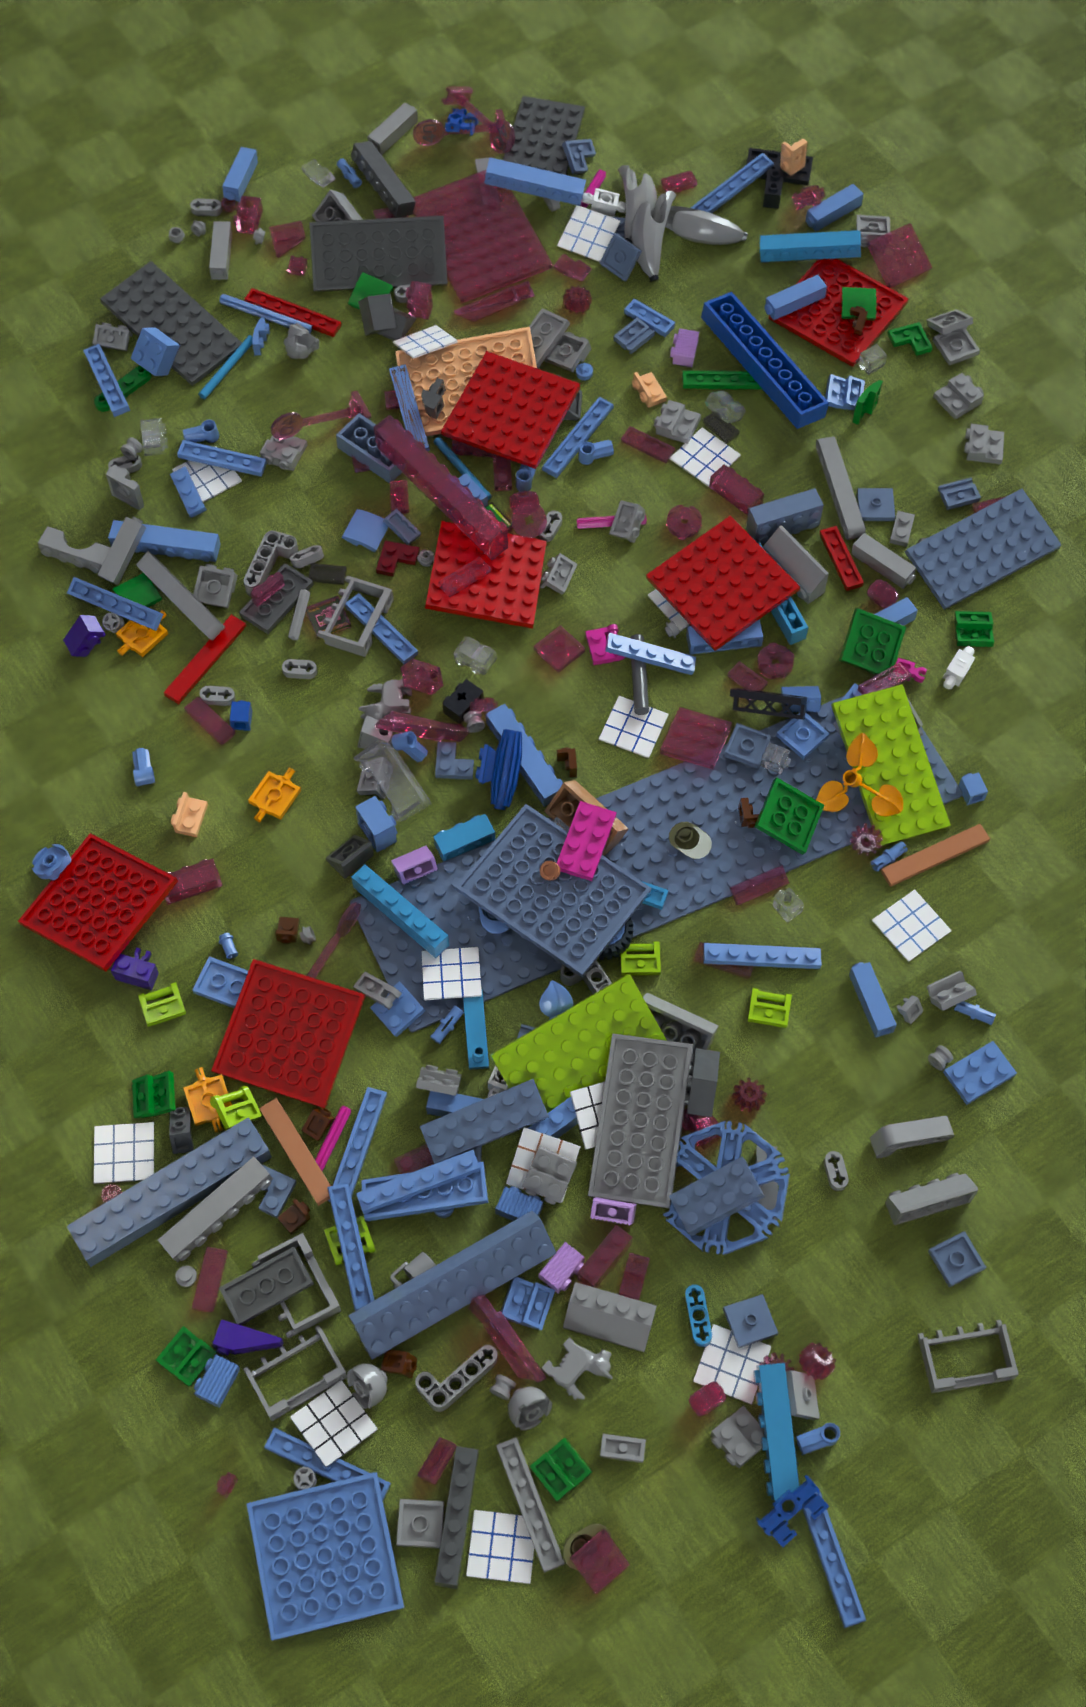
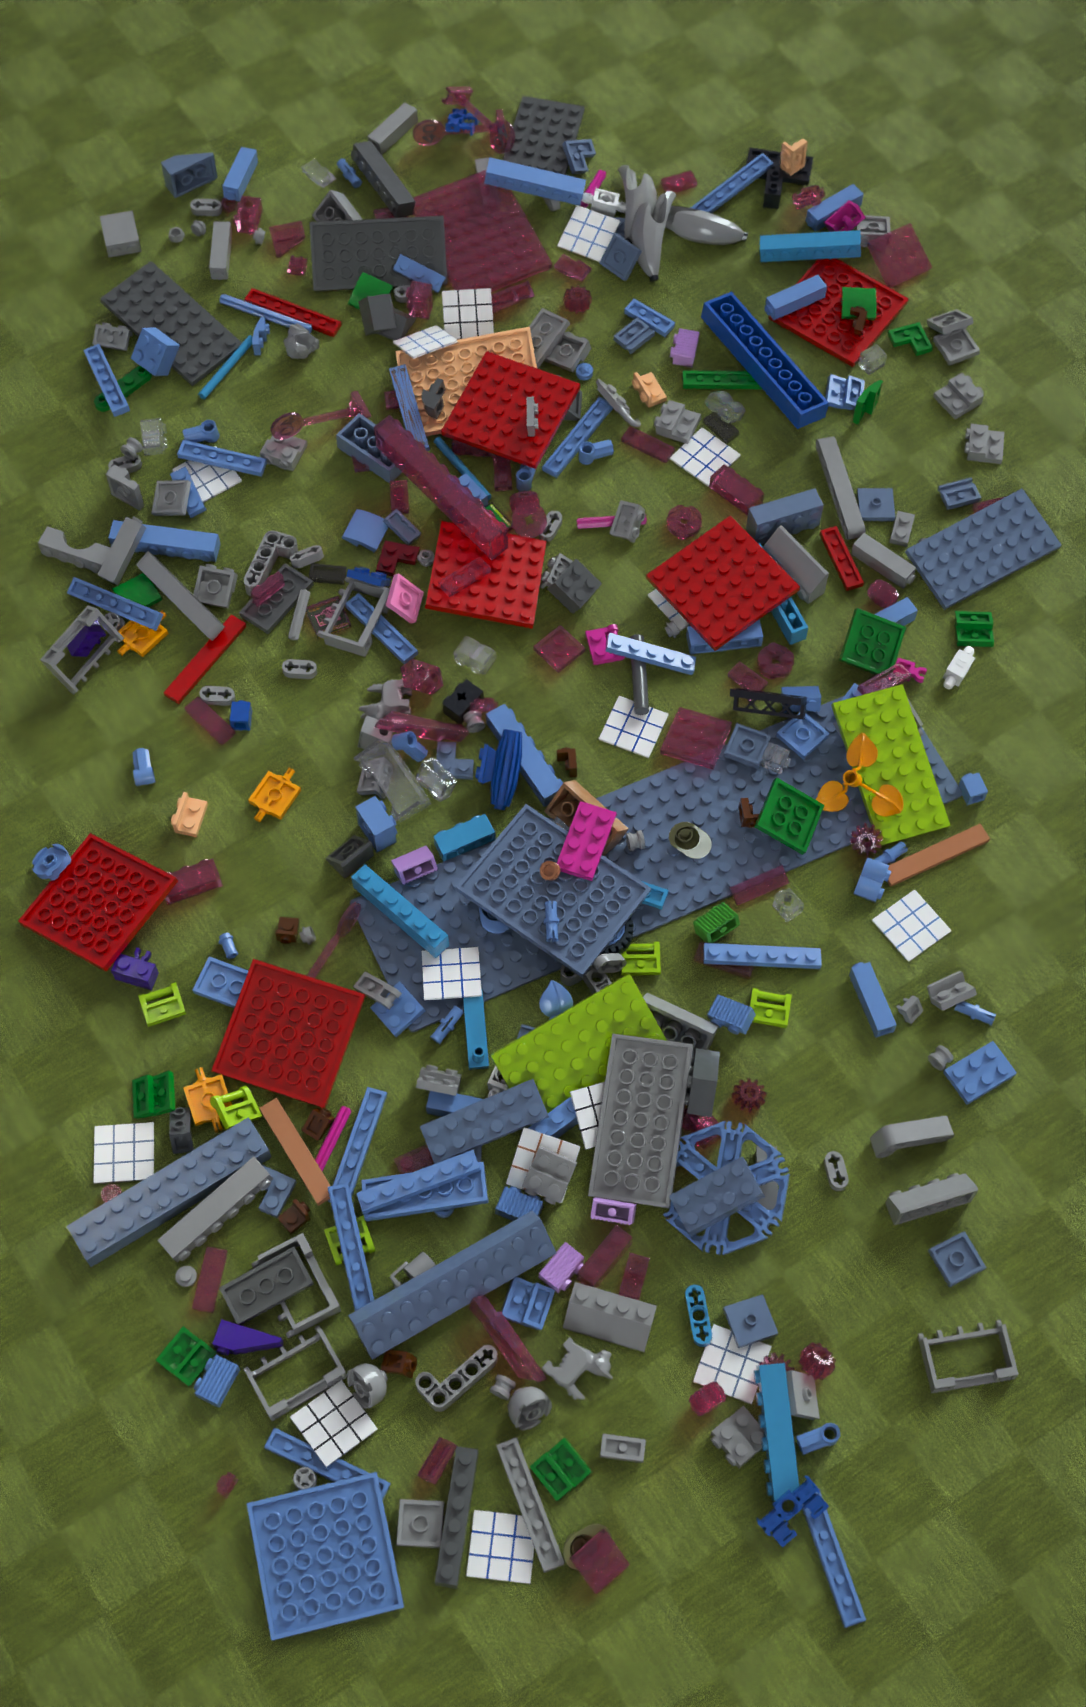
(55, 653): none -> light grey hinge
(120, 234): none -> light grey brick
(171, 498): none -> light grey plate
(188, 172): none -> sand blue slope
(363, 574): none -> blue plate
(404, 598): none -> bright pink plate
(419, 273): none -> medium blue plate
(436, 779): none -> clear brick
(467, 312): none -> white piece
(532, 422): none -> light grey plate
(551, 921): none -> medium blue pin
(574, 586): none -> dark grey brick
(609, 963): none -> light grey beam
(617, 402): none -> light grey plate
(635, 840): none -> light grey wheel
(716, 923): none -> bright green brick
(731, 1014): none -> medium blue brick
(845, 216): none -> dark pink window
(871, 880): none -> medium blue brick

